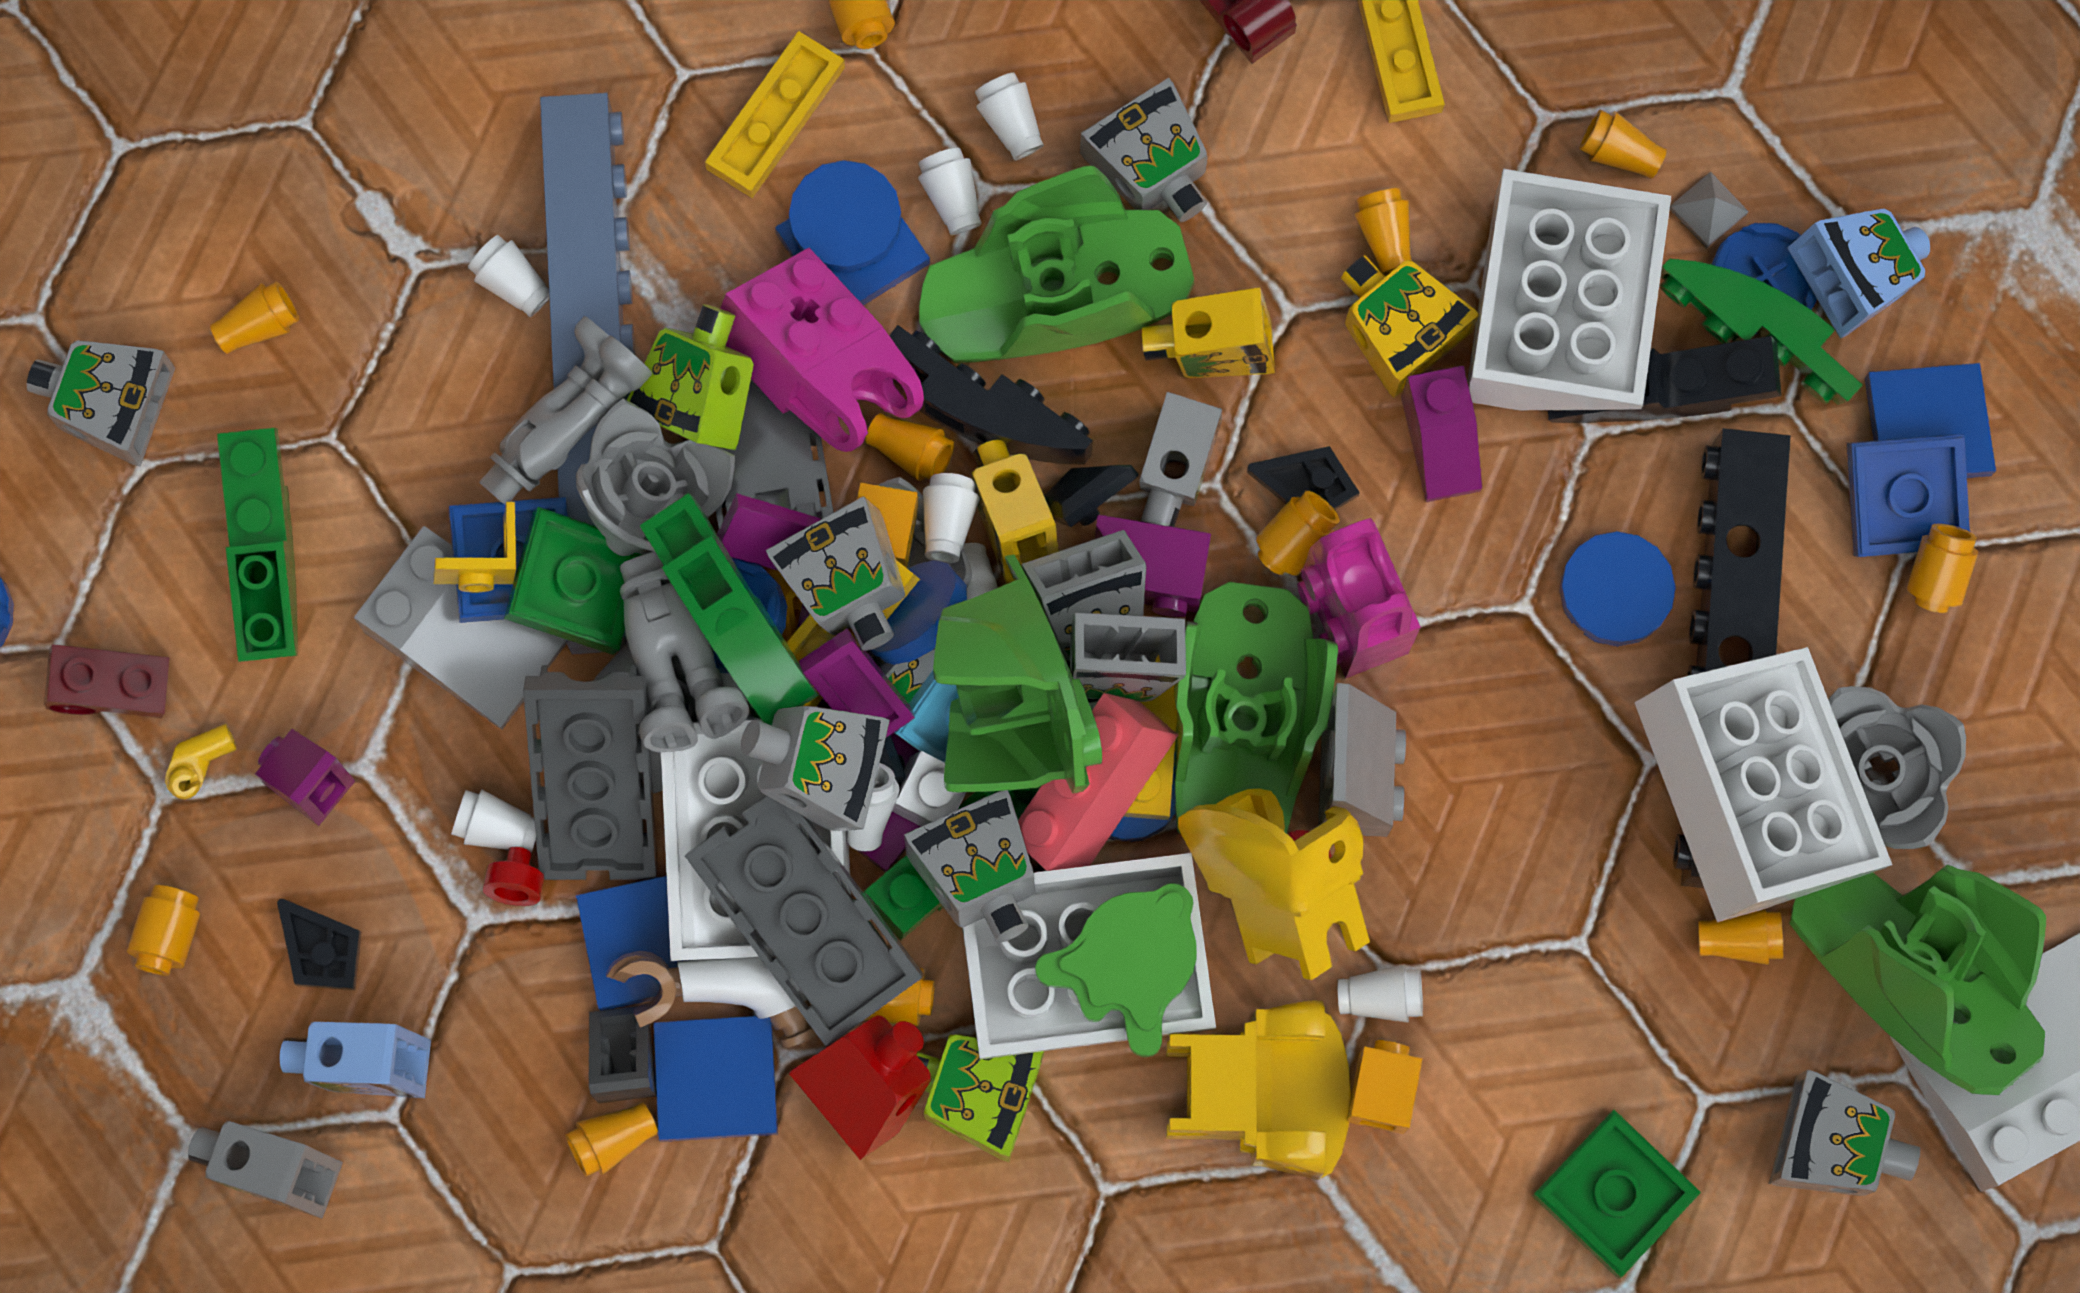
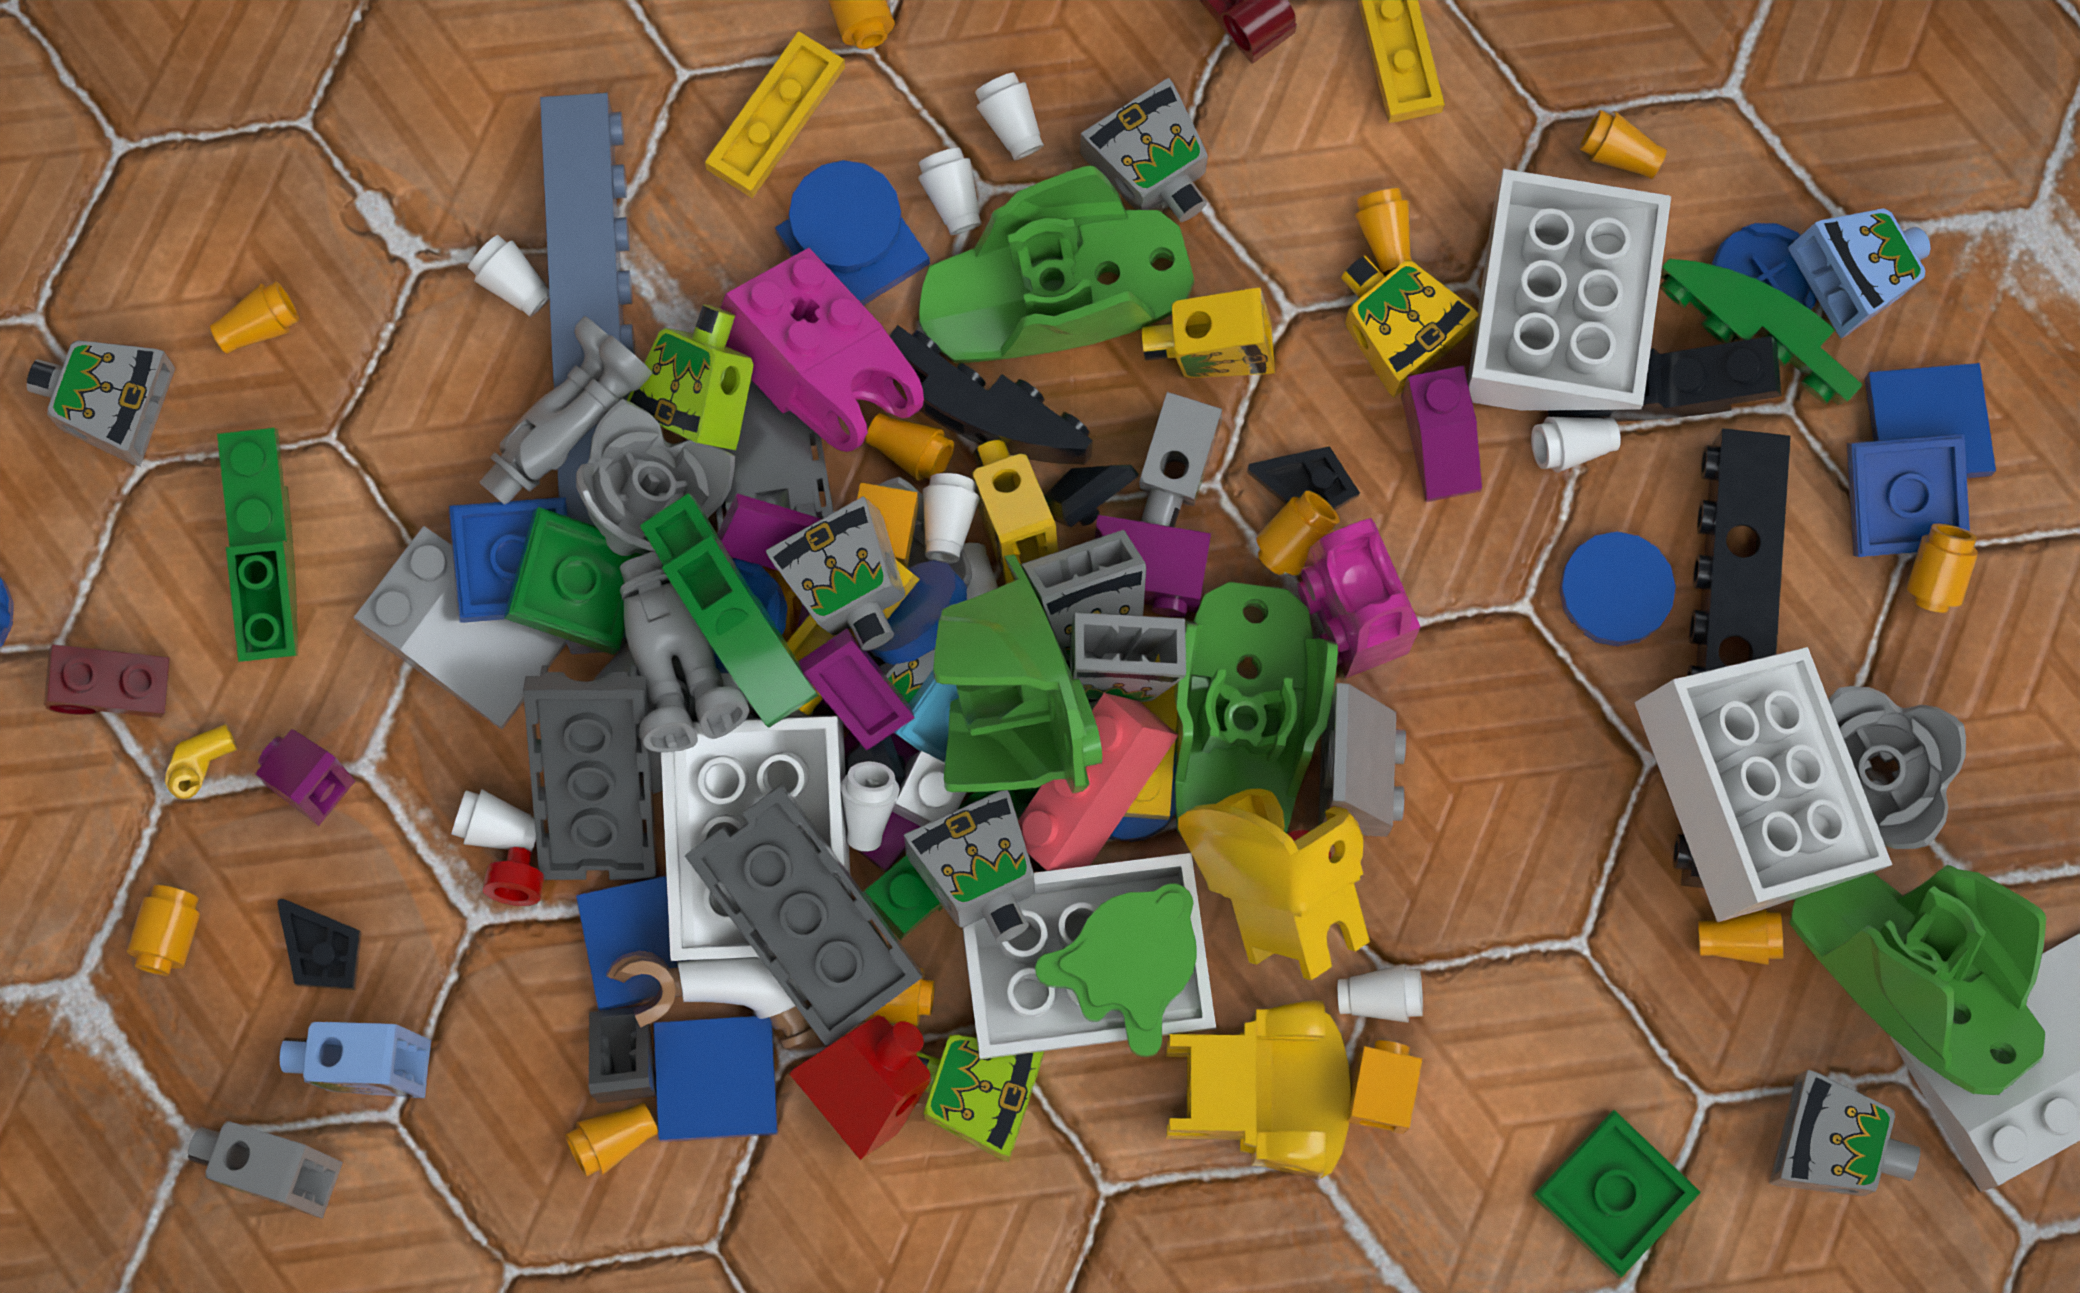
(481, 574): yellow bracket -> none
(819, 762): light grey torso -> none
(1572, 441): none -> white cone
(1708, 210): light grey slope -> none

